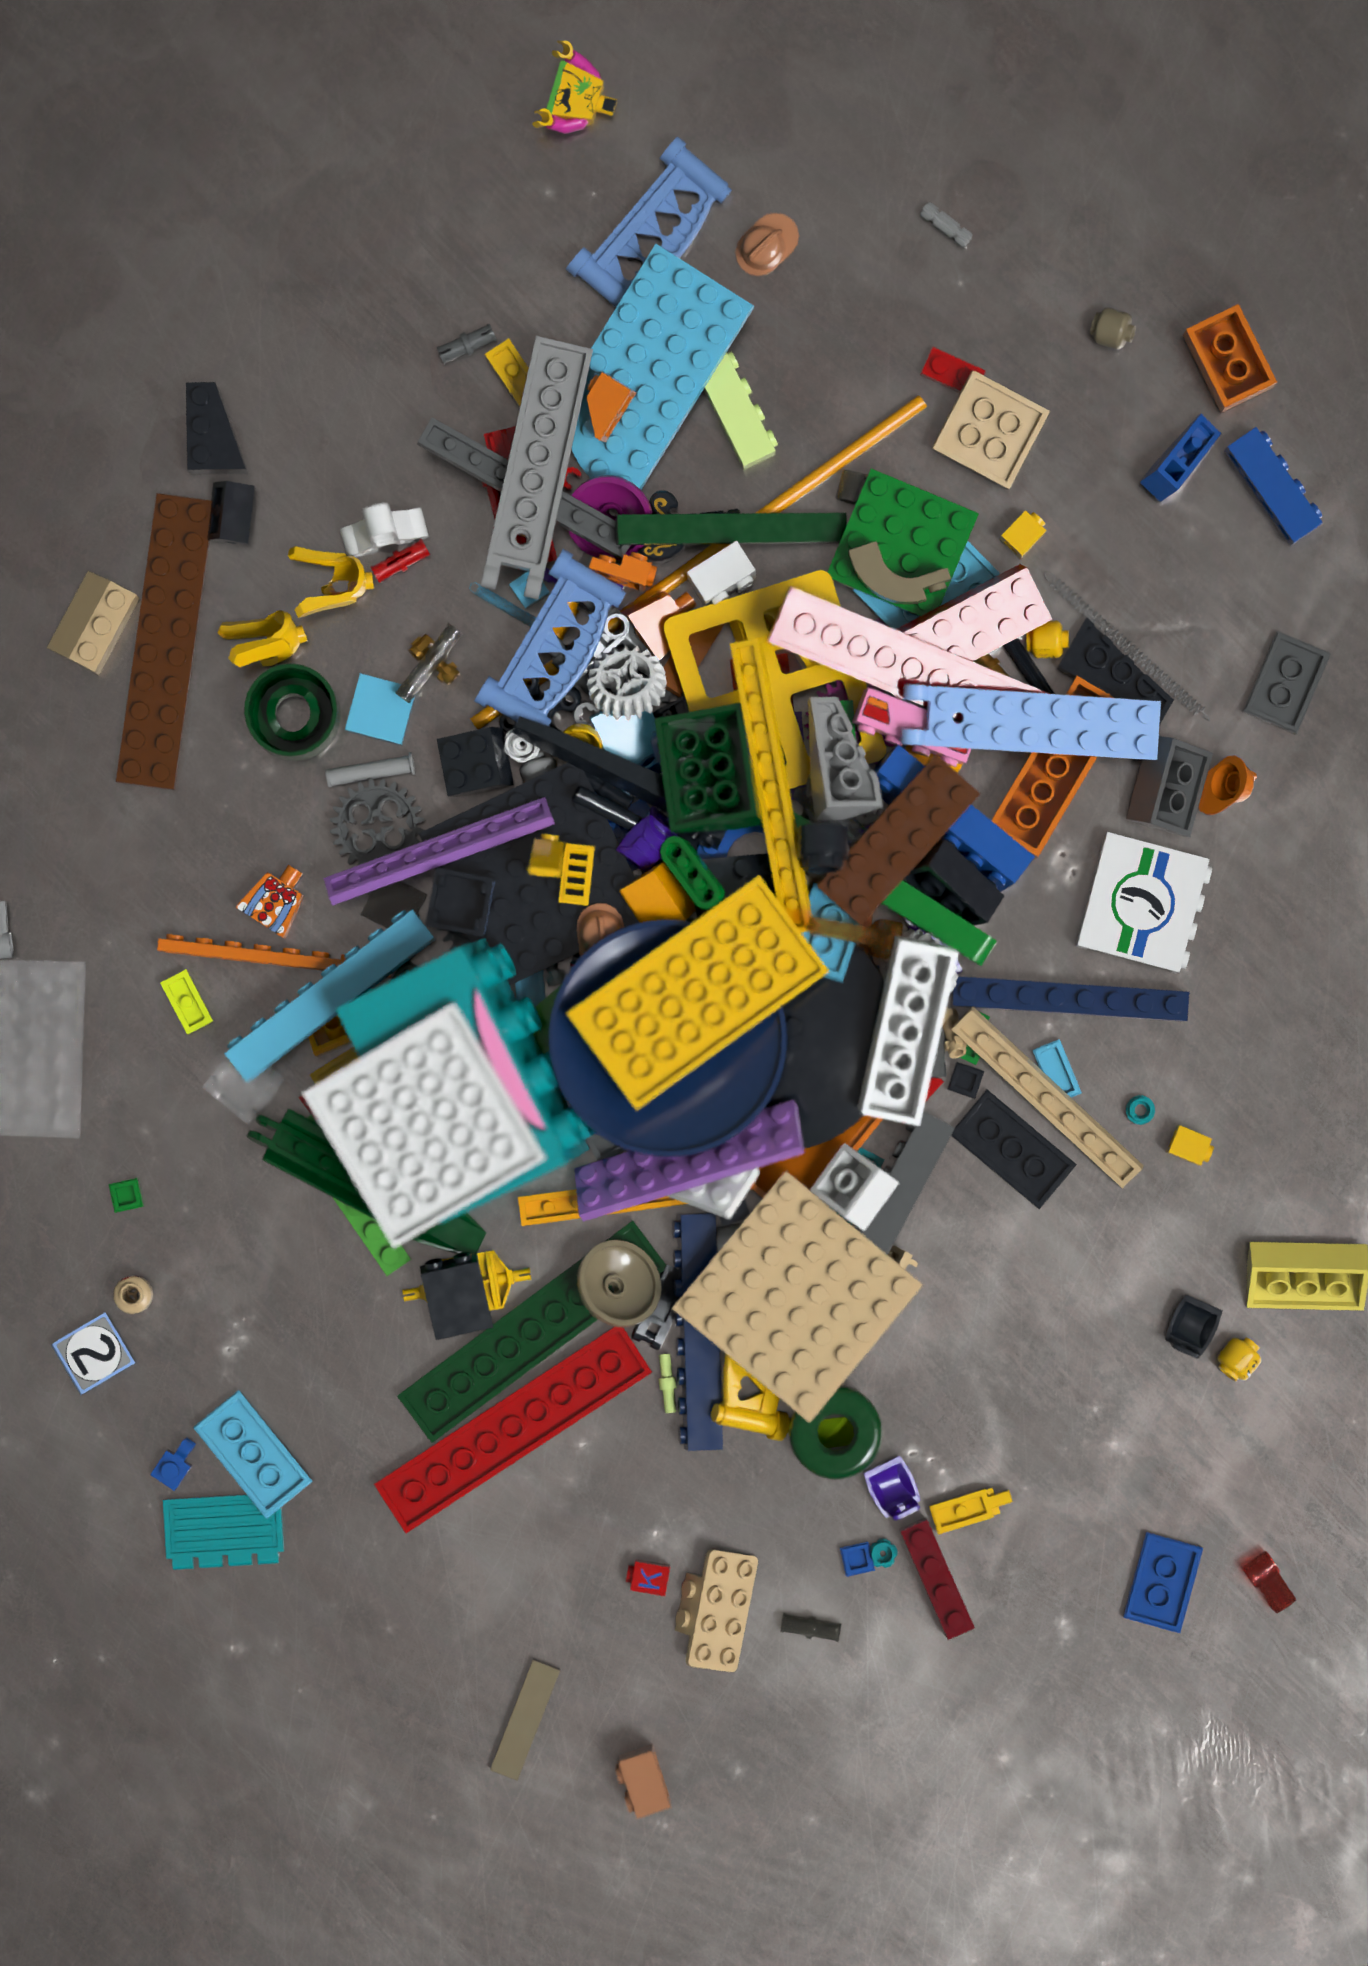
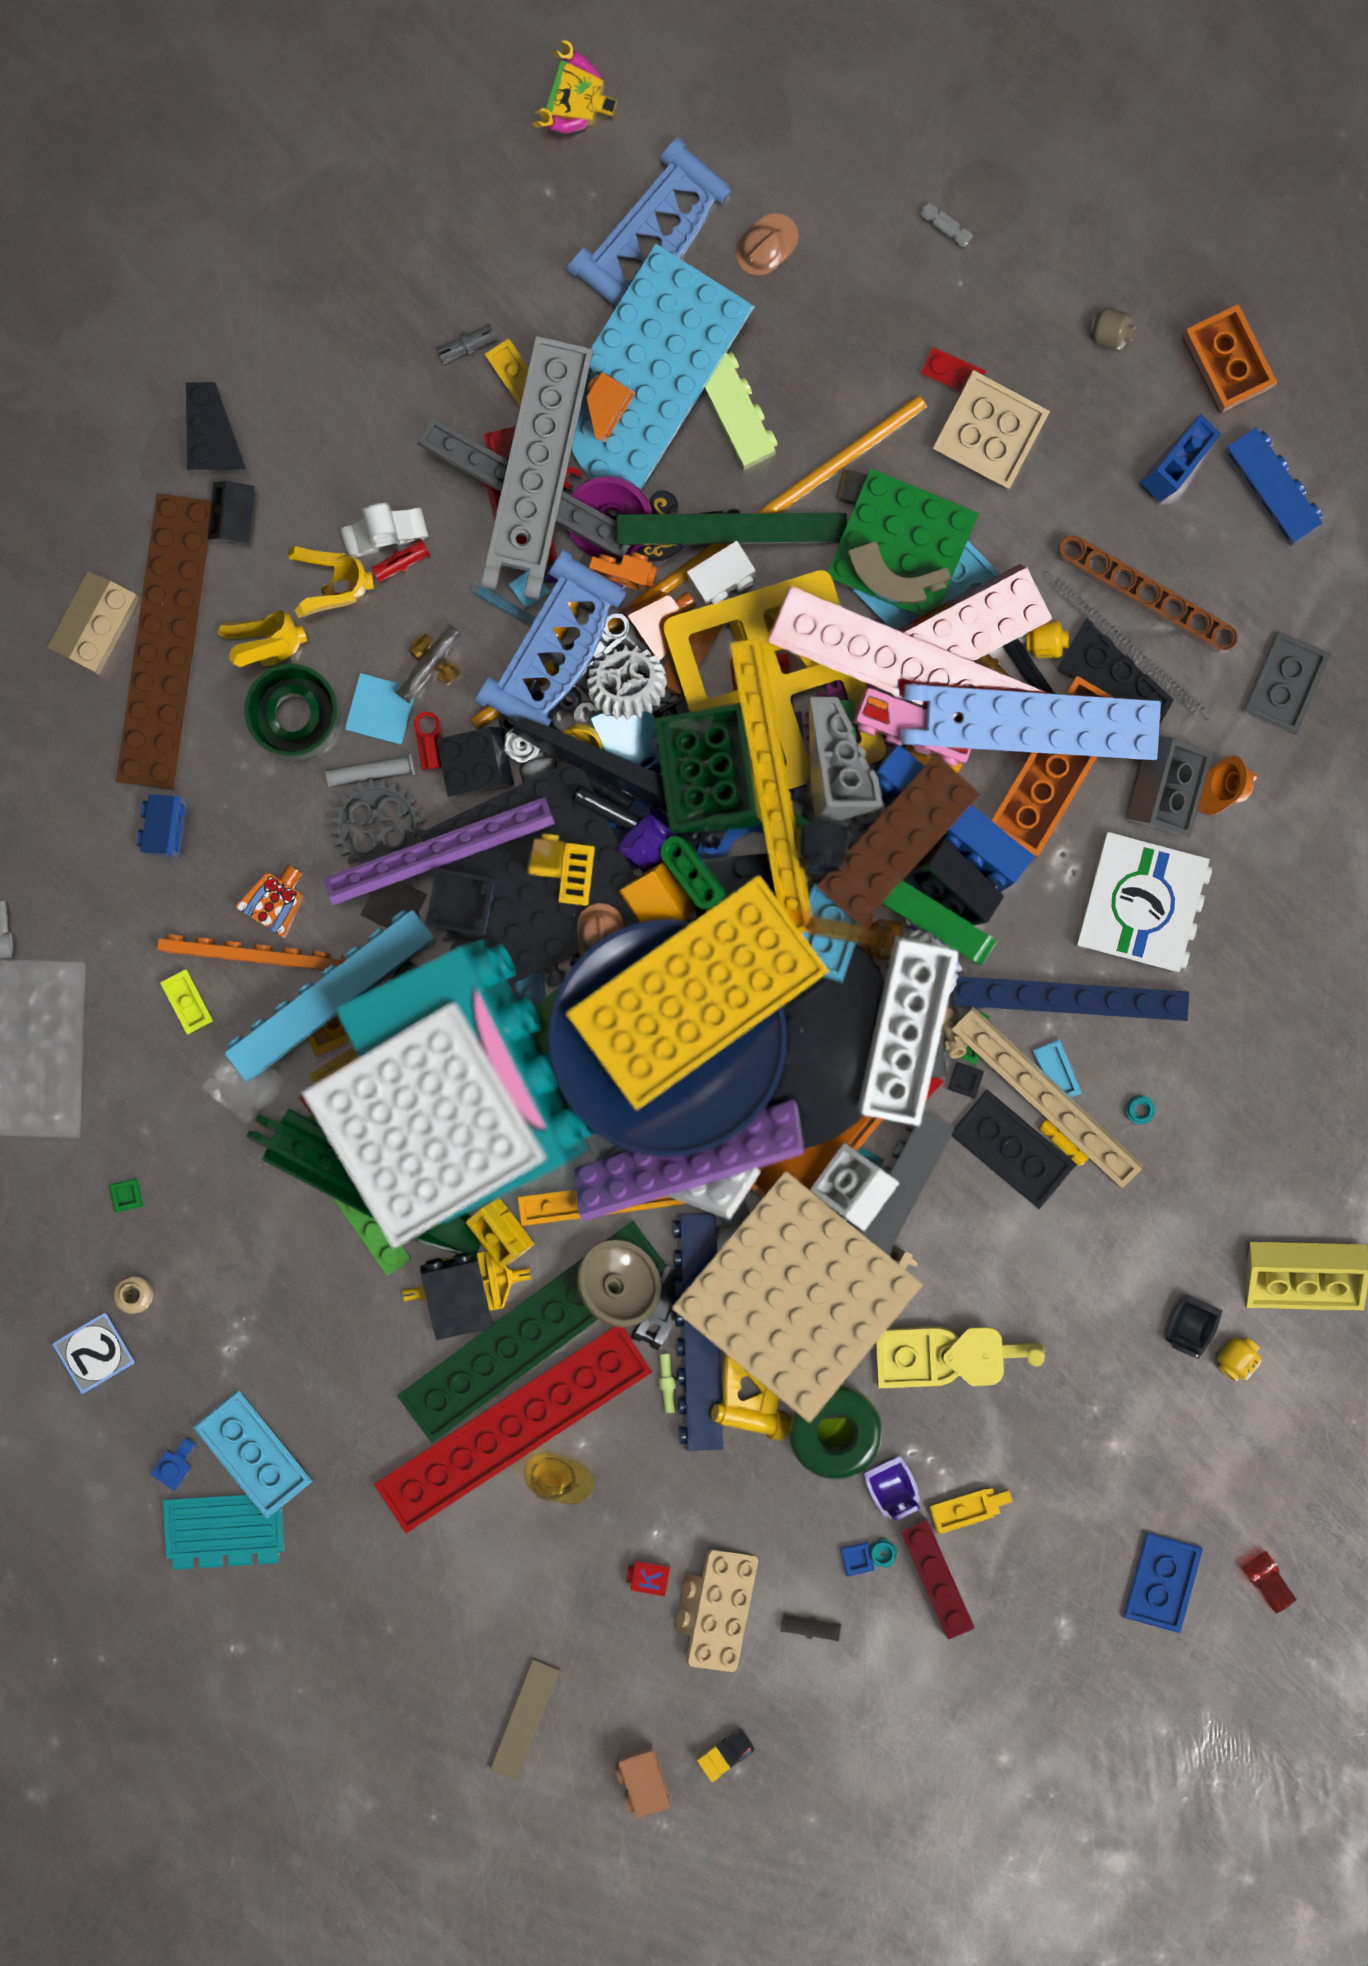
(162, 825): none -> blue slope
(427, 743): none -> red piece
(500, 1233): none -> yellow brick
(558, 1479): none -> clear yellow piece
(725, 1754): none -> leg
(915, 1356): none -> light yellow plate
(1023, 533): yellow brick -> none
(1063, 1143): none -> yellow axle
(1162, 594): none -> dark orange beam
(1190, 1146): yellow brick -> none

